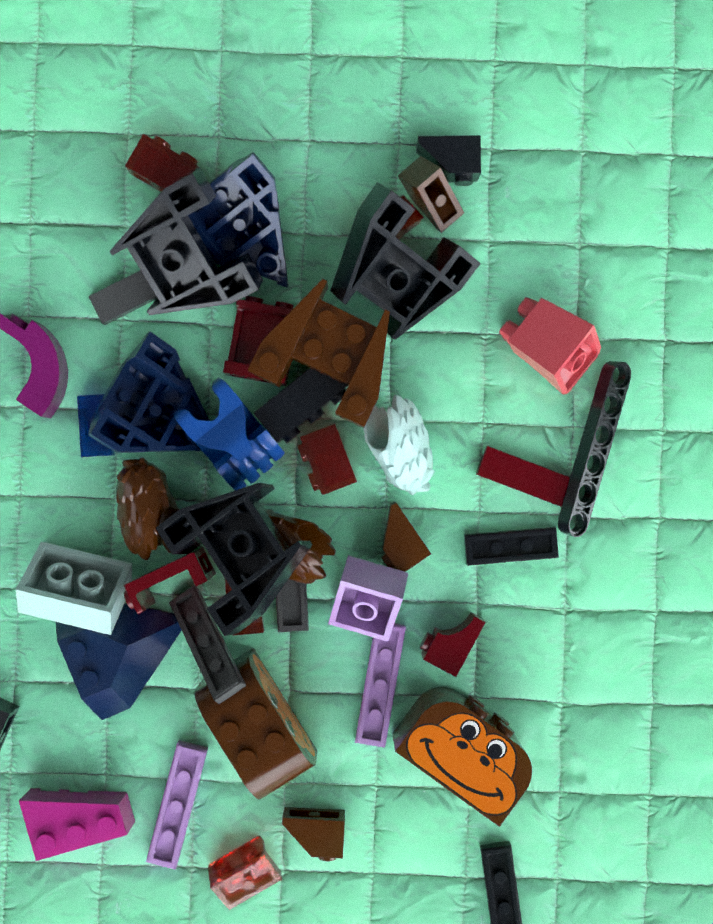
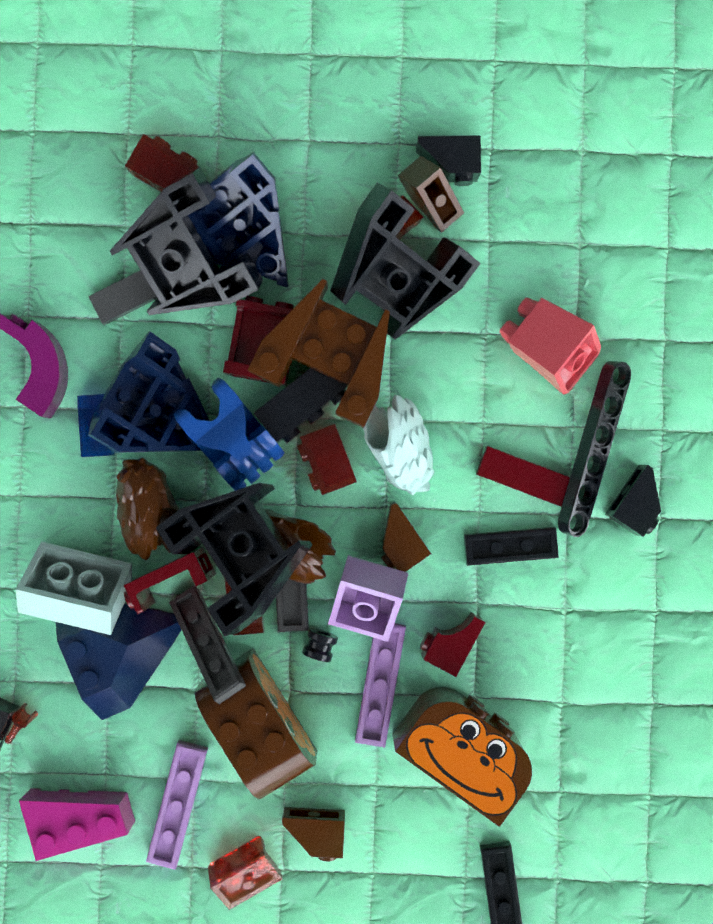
(21, 720): none -> clear red hand
(320, 645): none -> black wheel
(637, 503): none -> black slope

